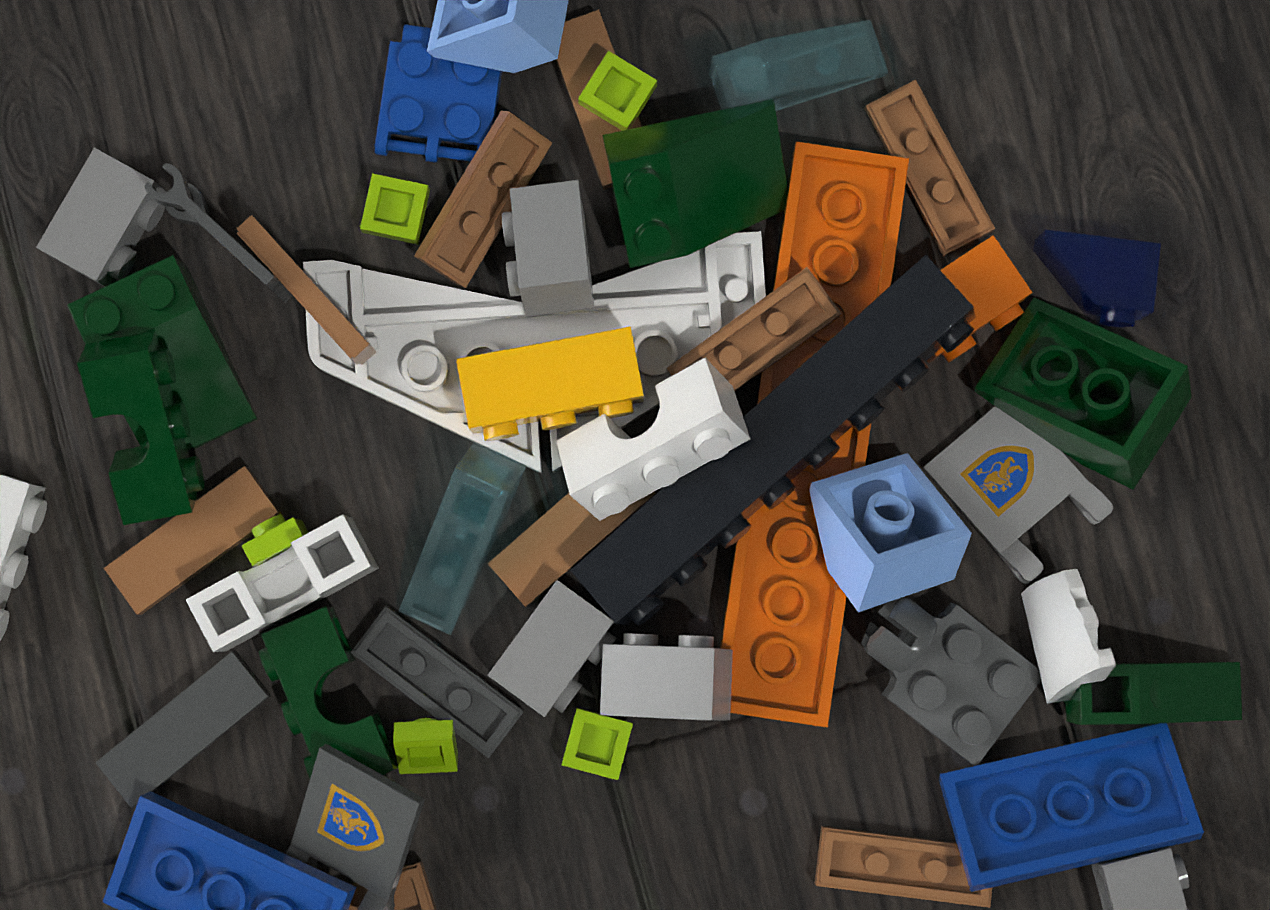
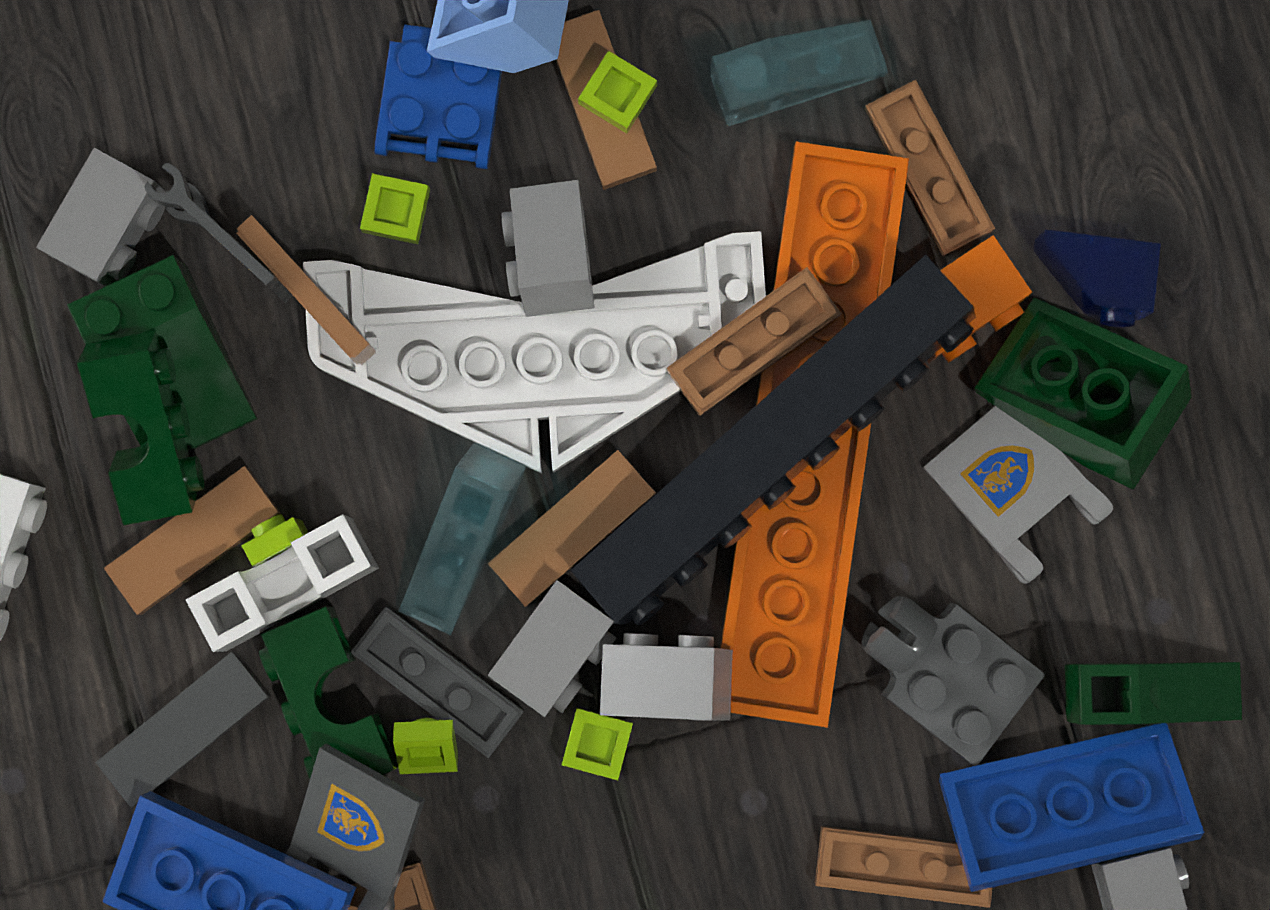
(476, 205): medium nougat tile -> none
(550, 383): yellow brick -> none
(694, 425): white arch -> none
(695, 180): dark green slope -> none
(886, 531): light blue slope -> none
(1065, 635): white slope -> none

